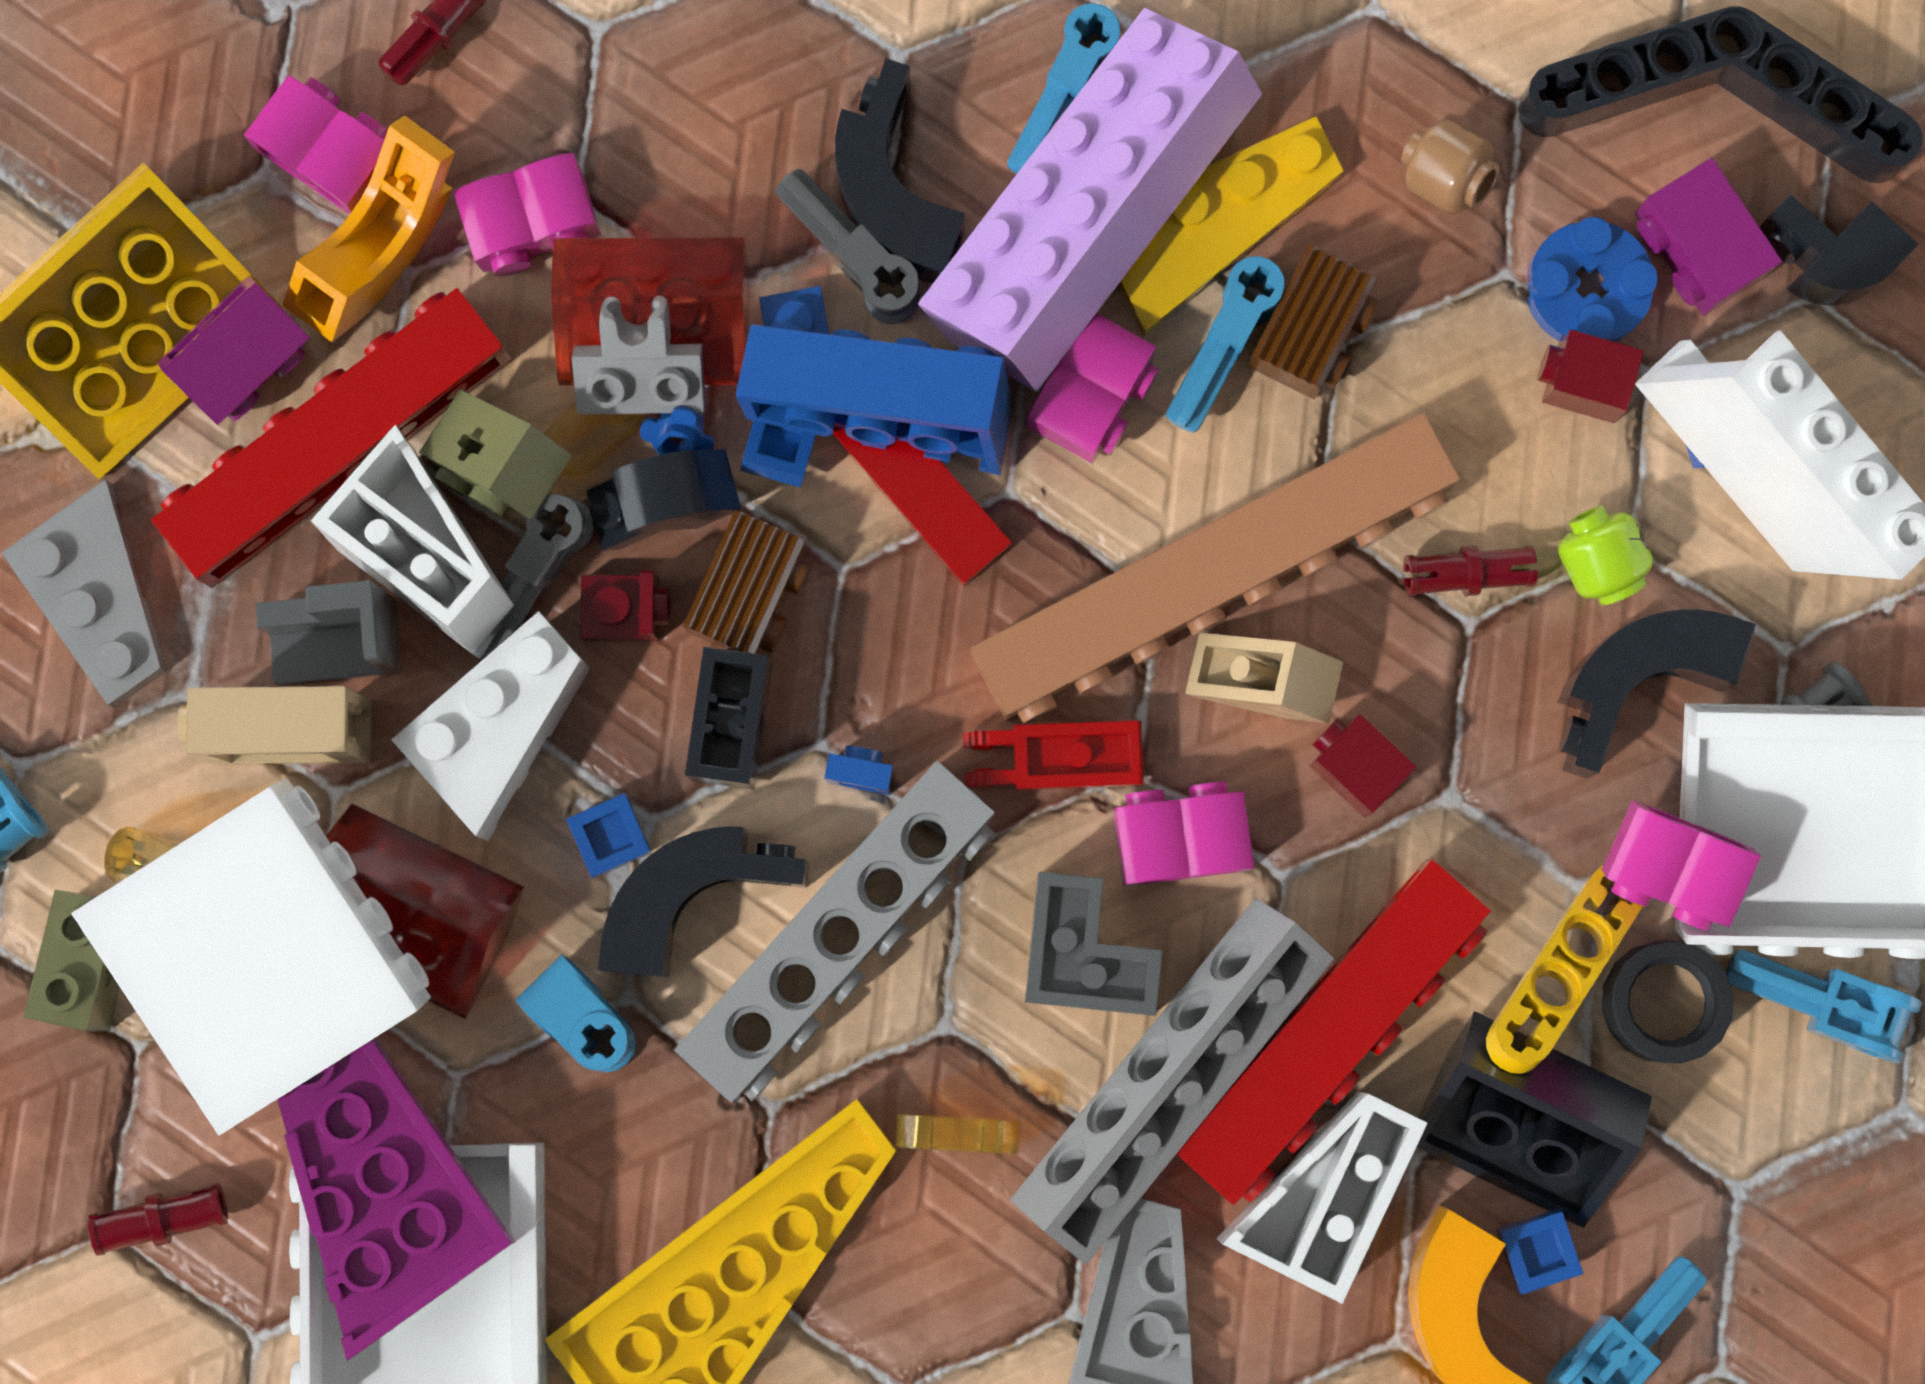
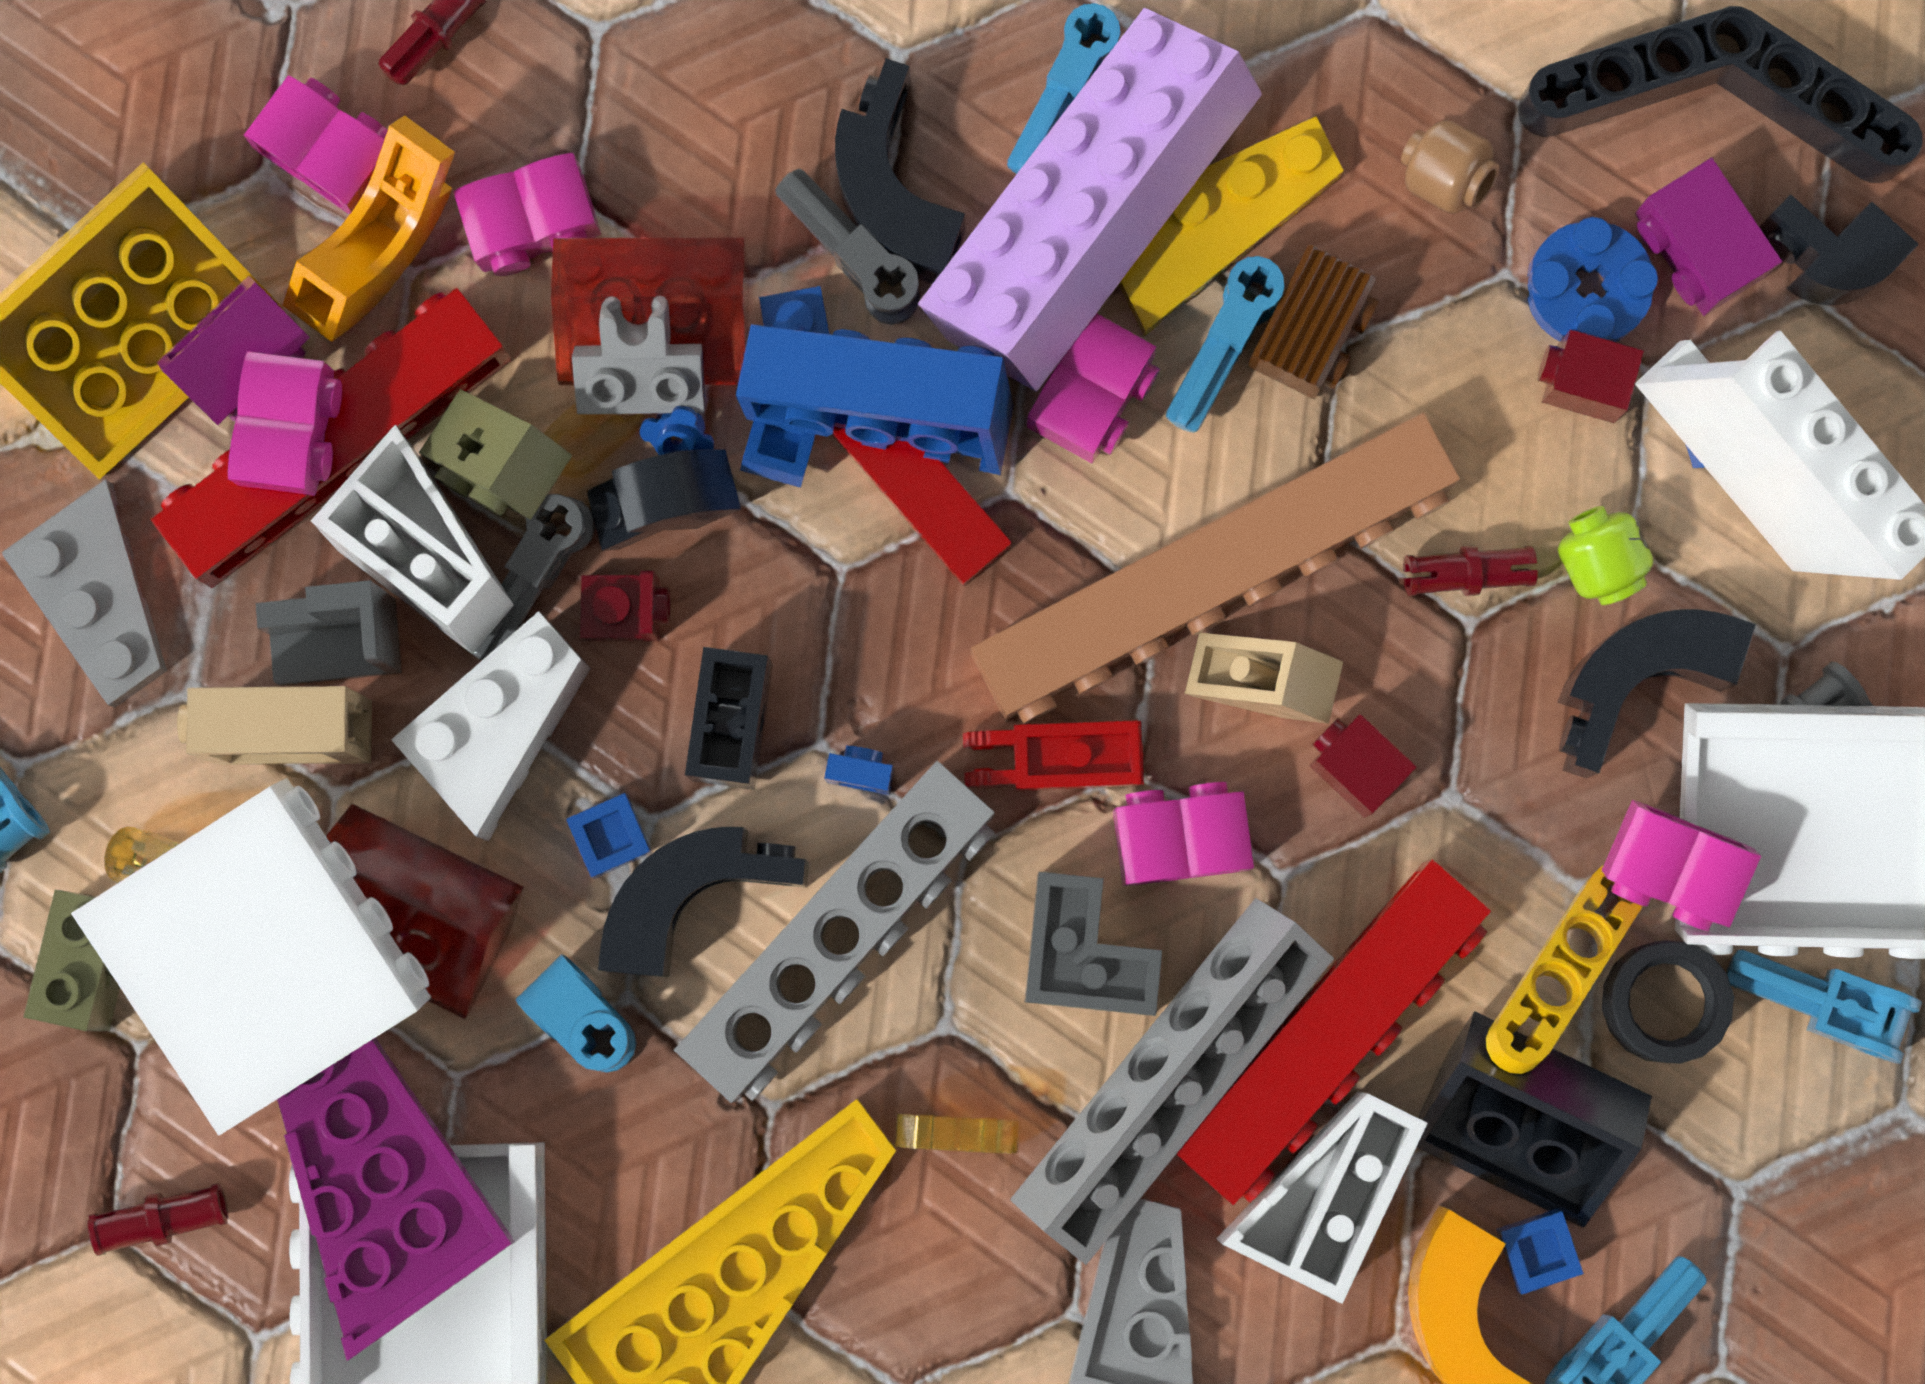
(283, 423): none -> dark pink brick
(748, 586): reddish brown brick -> none

